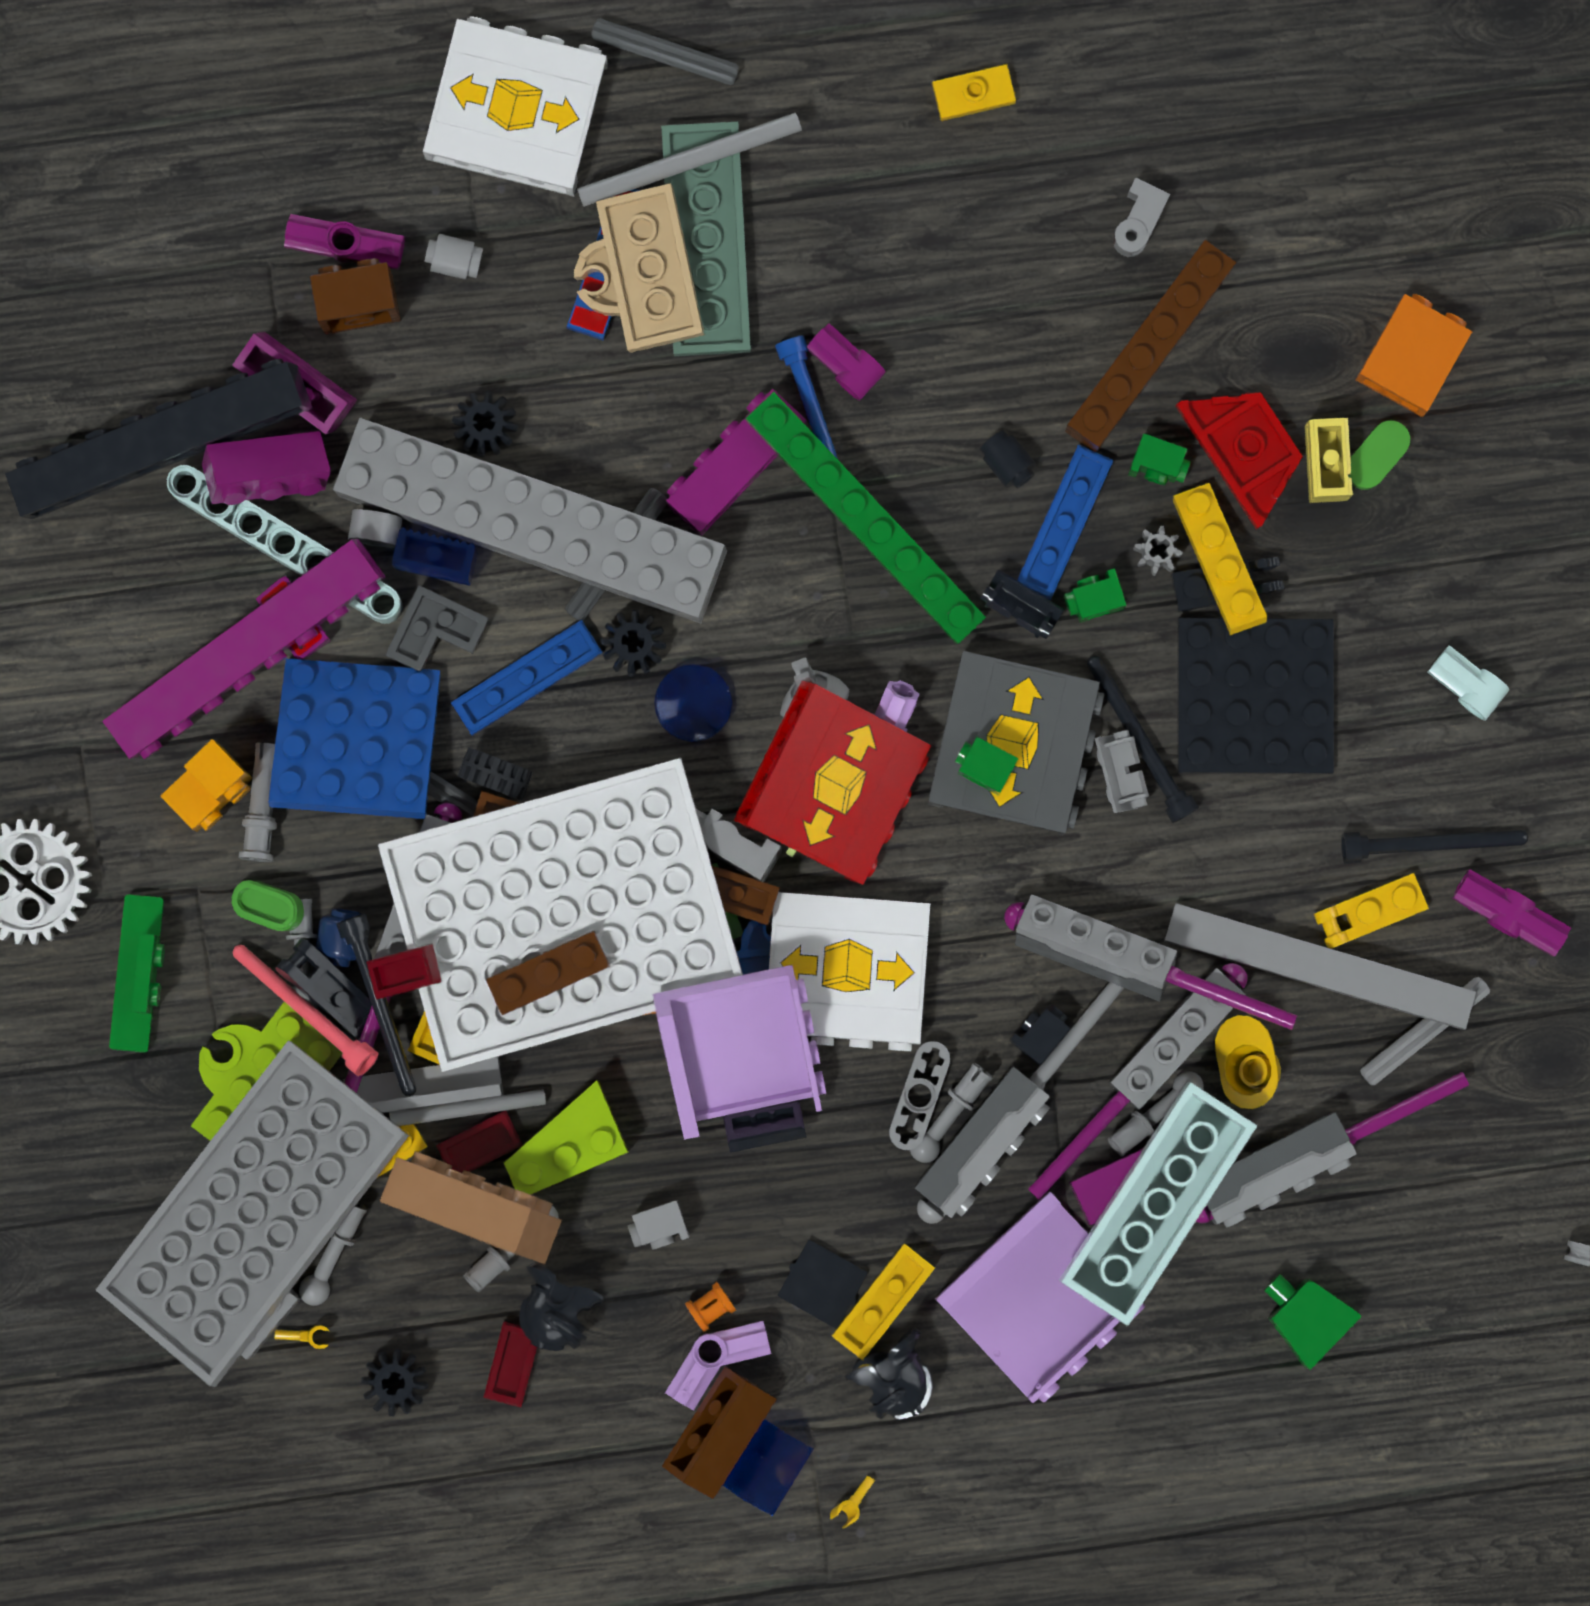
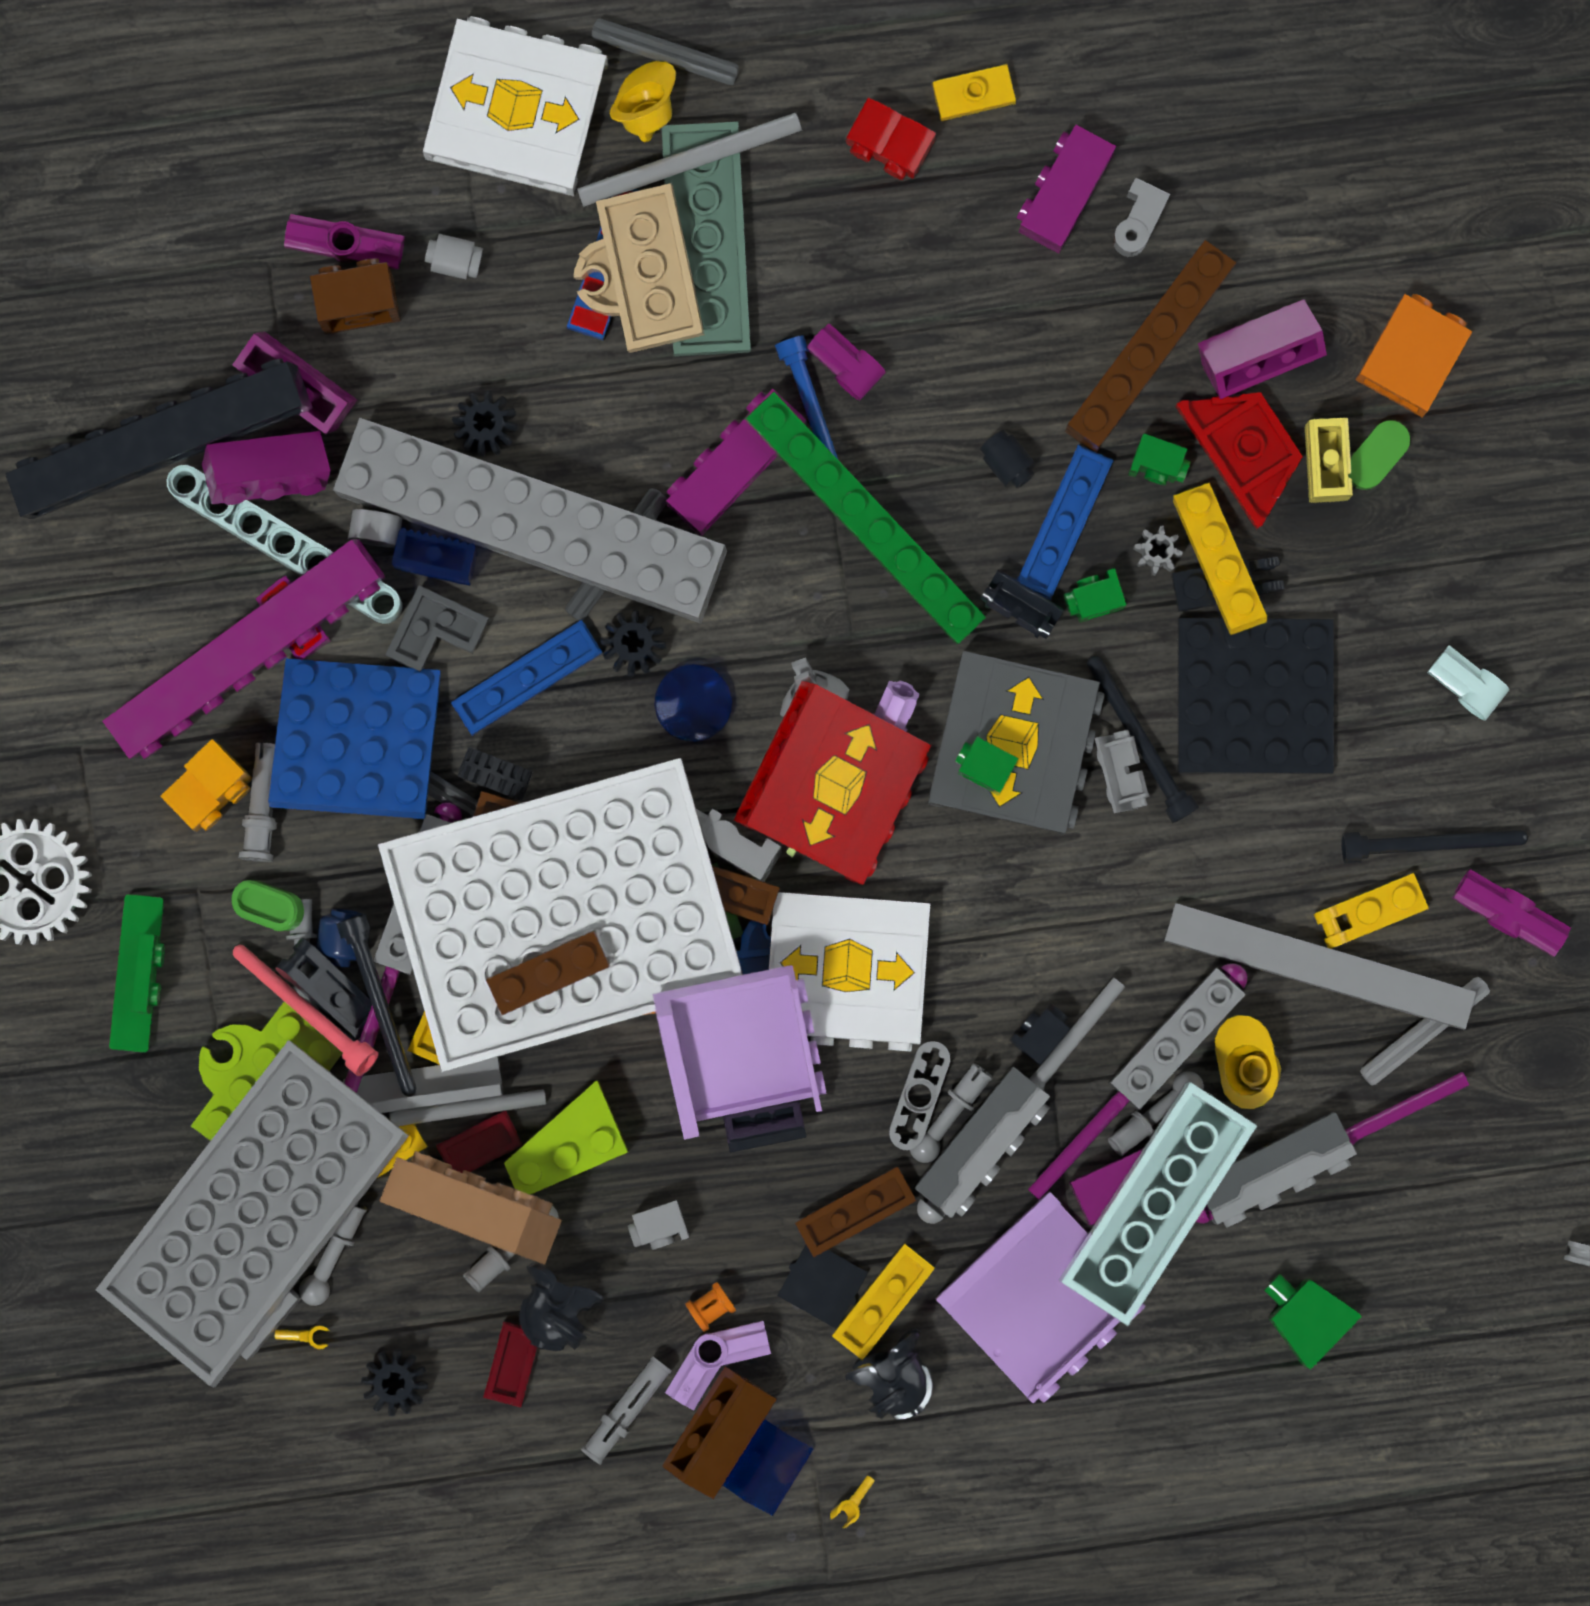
(404, 971): dark red tile -> none
(597, 1447): none -> light grey pin
(645, 100): none -> yellow piece
(855, 1211): none -> reddish brown plate
(890, 139): none -> red brick
(1065, 188): none -> magenta brick
(1118, 956): light grey piece -> none
(1262, 349): none -> magenta brick

